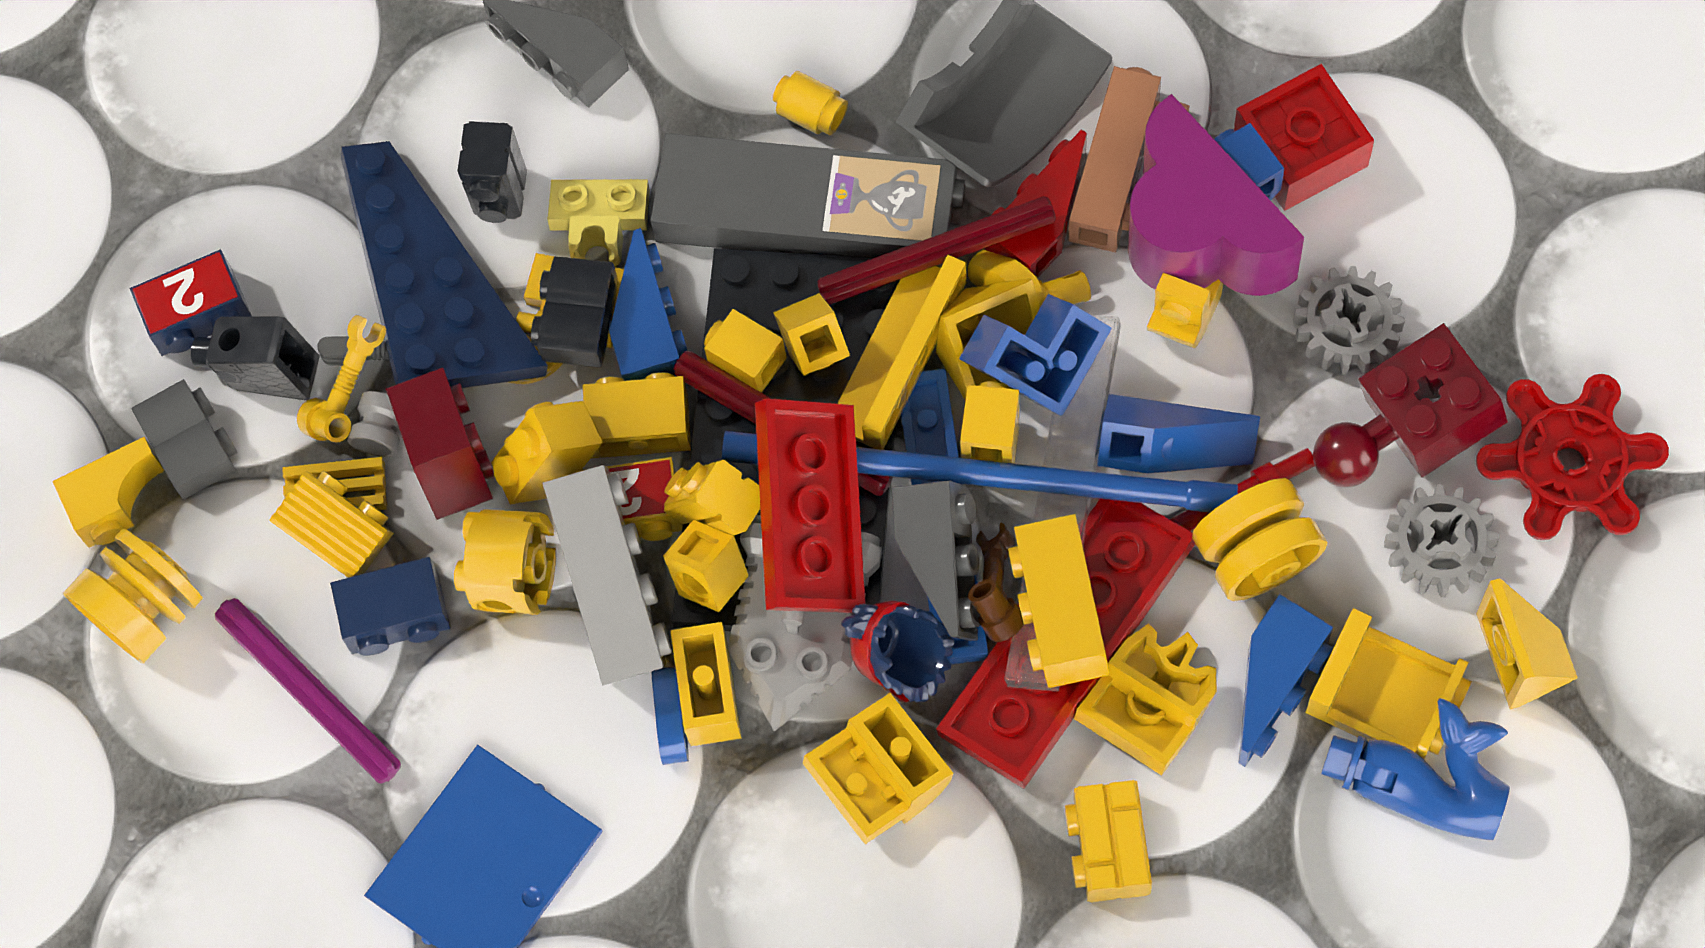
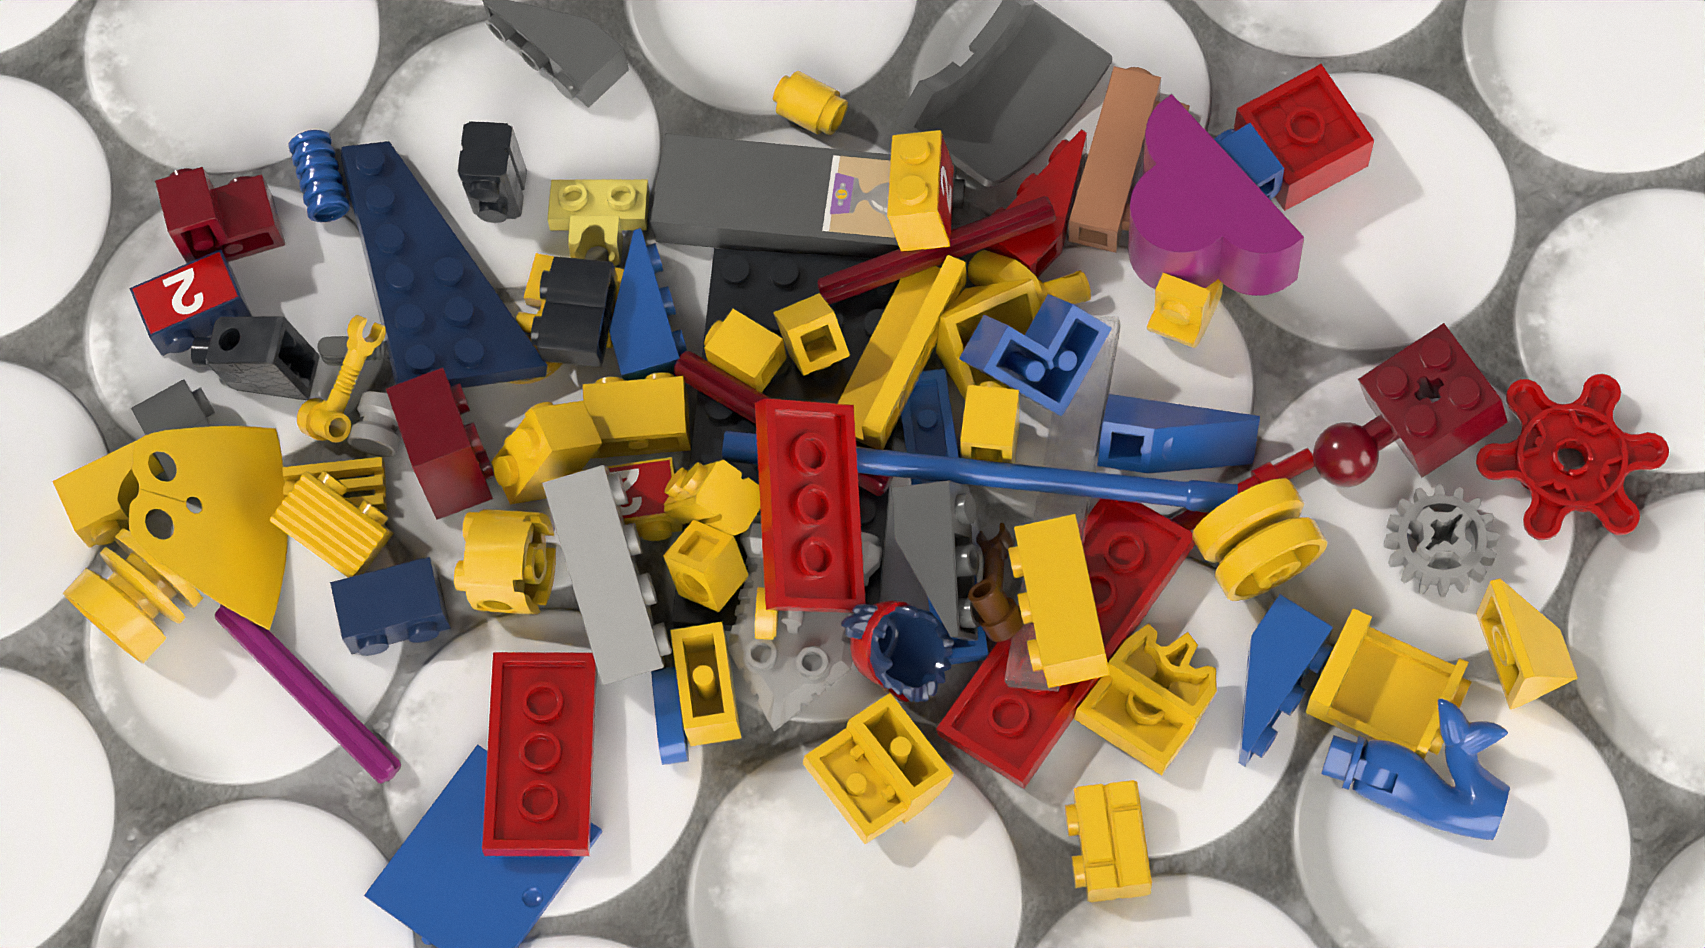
(230, 544): none -> yellow piece
(231, 218): none -> dark red brick
(319, 176): none -> blue piece
(540, 754): none -> red plate
(765, 620): none -> yellow tile
(920, 190): none -> yellow brick
(1360, 303): light grey gear -> none

